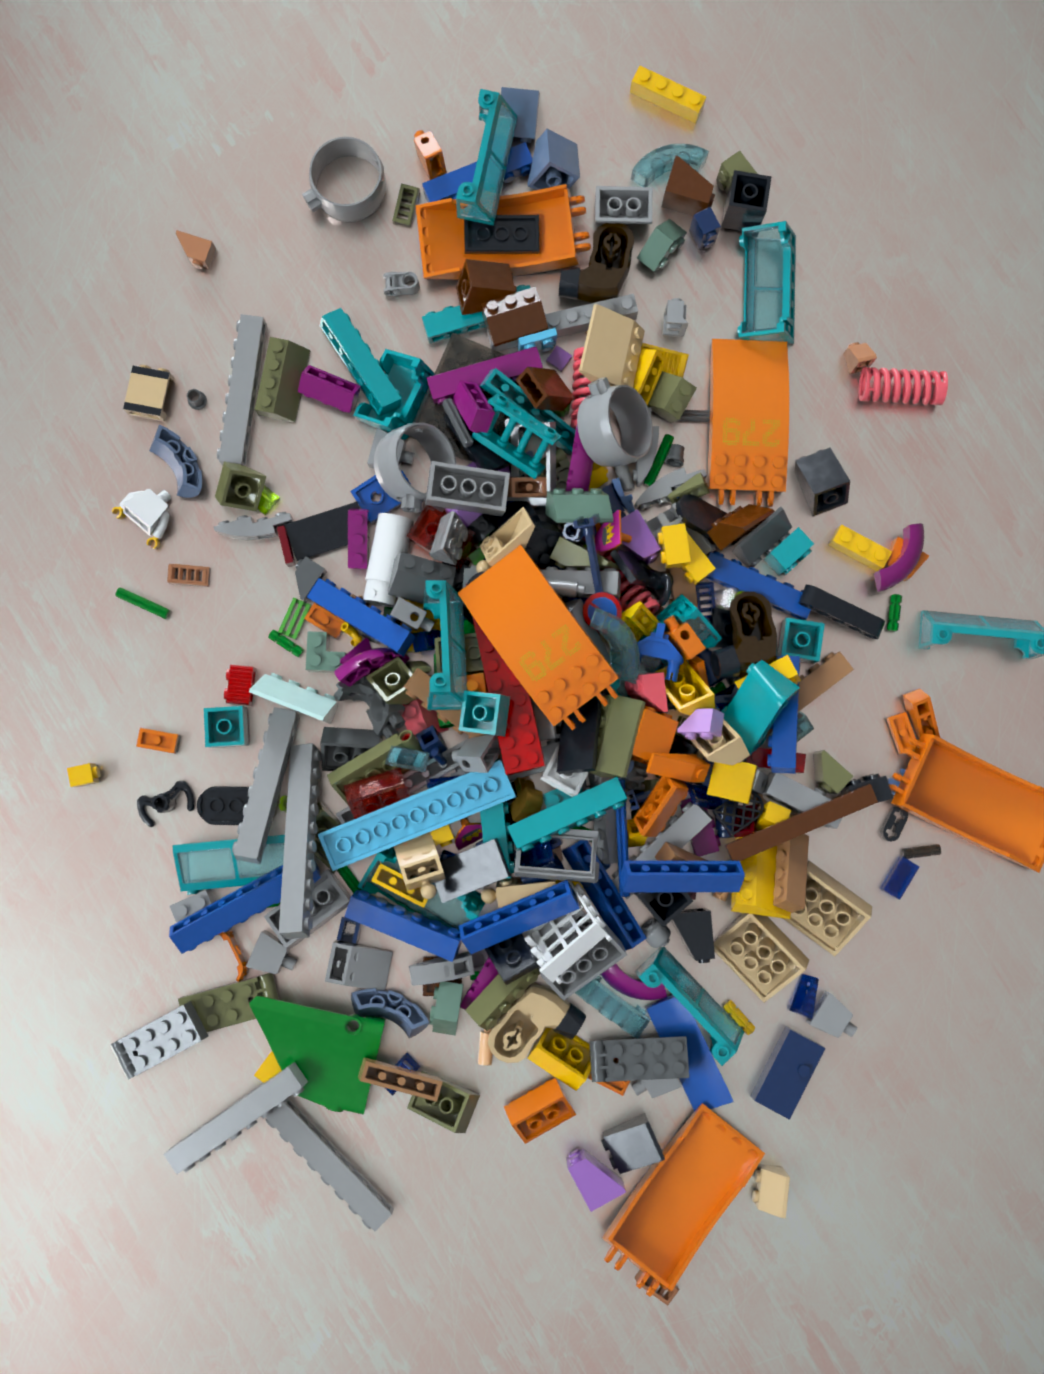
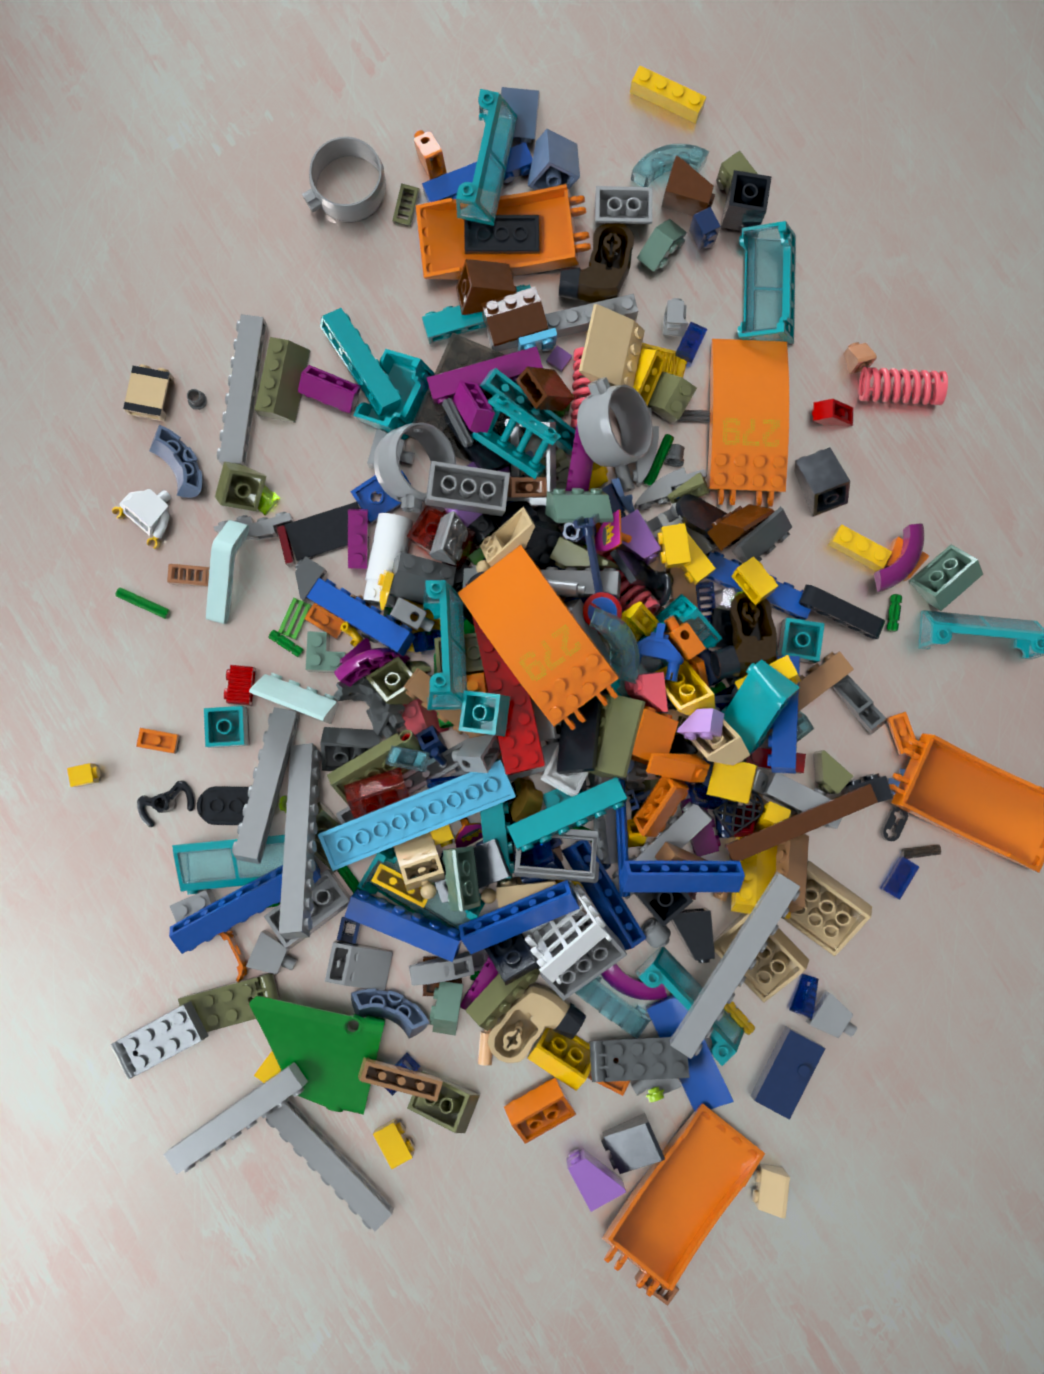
(198, 250): nougat slope -> none
(222, 570): none -> light aqua beam
(385, 582): none -> yellow plate
(394, 1143): none -> yellow brick
(397, 281): light grey piece -> none
(461, 878): none -> sand green slope
(655, 1094): none -> lime plate
(691, 342): none -> clear blue plate
(734, 964): none -> light grey brick
(754, 580): none -> yellow brick
(793, 548): teal brick -> none
(832, 413): none -> red slope
(859, 704): none -> dark grey slope
(921, 713): orange slope -> none
(946, 577): none -> sand green slope

